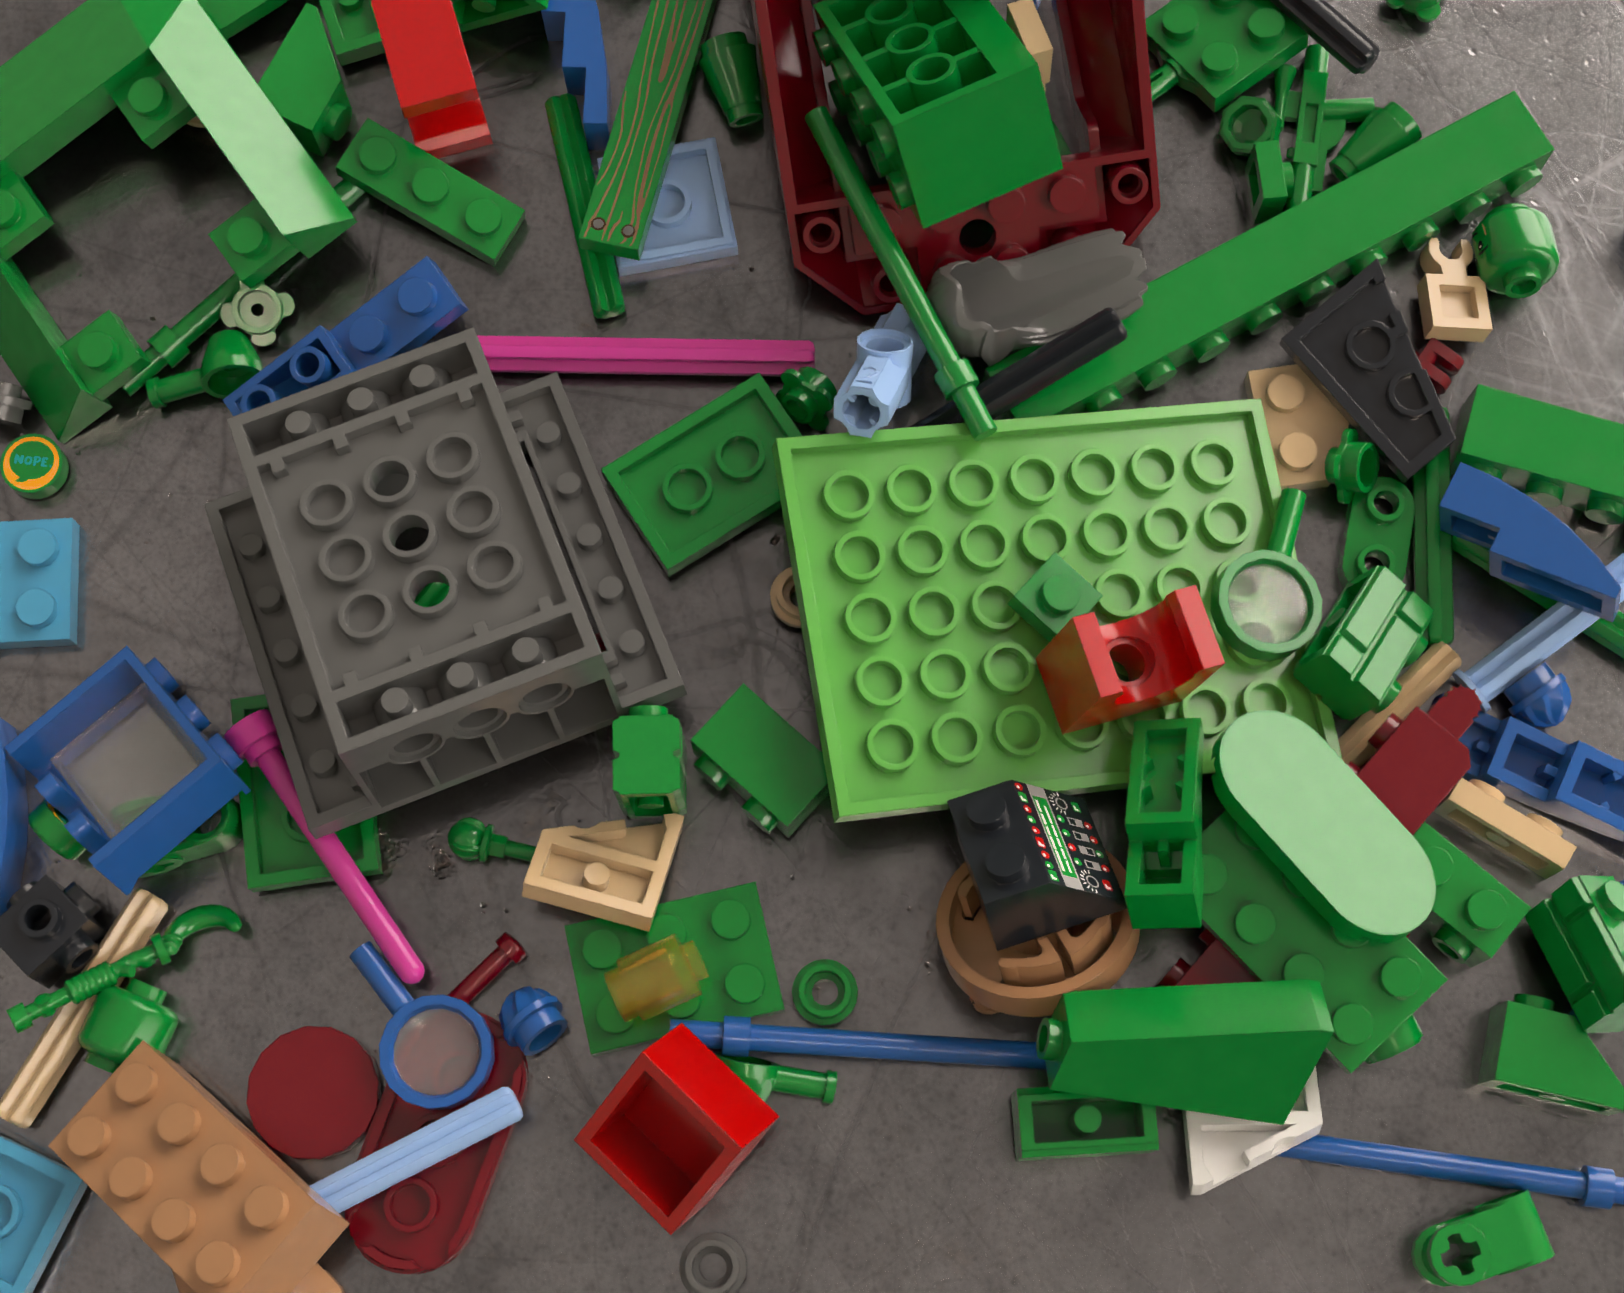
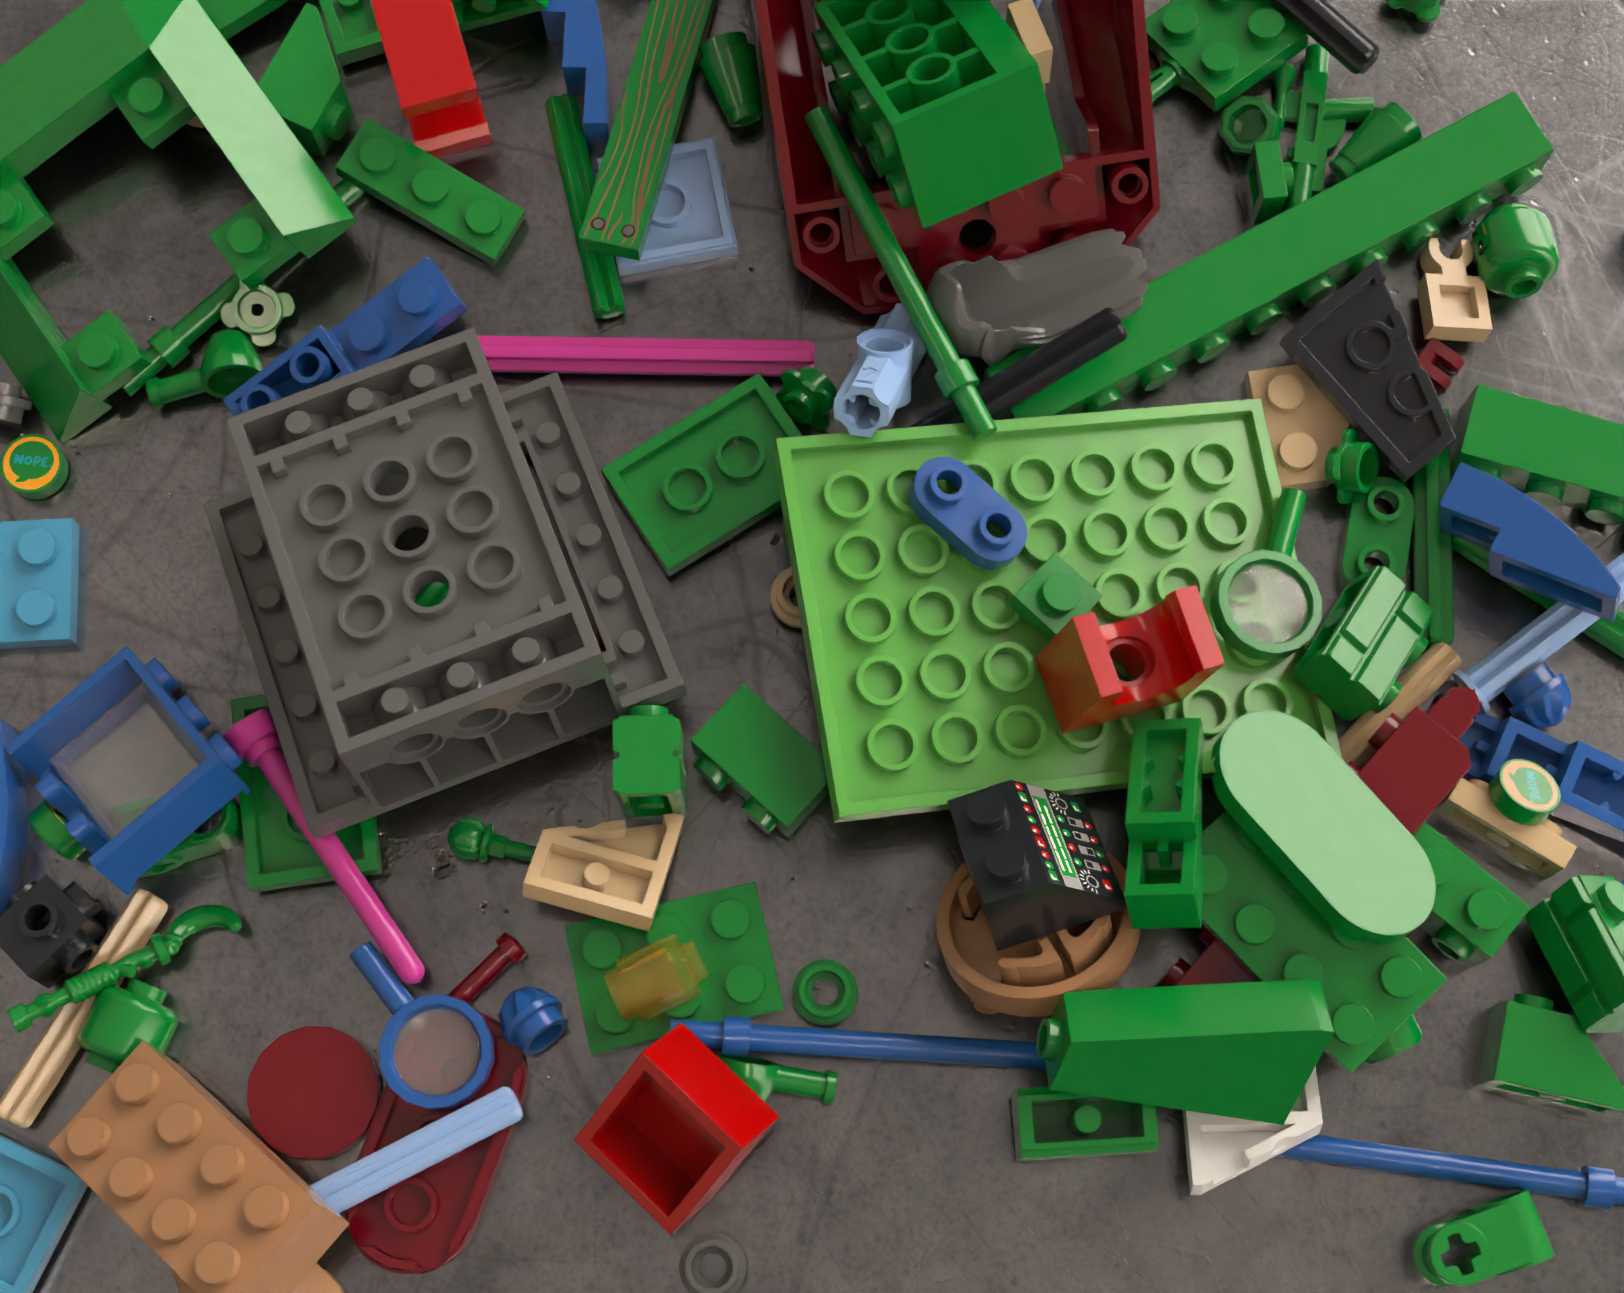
(964, 515): none -> blue plate
(1524, 792): none -> tile

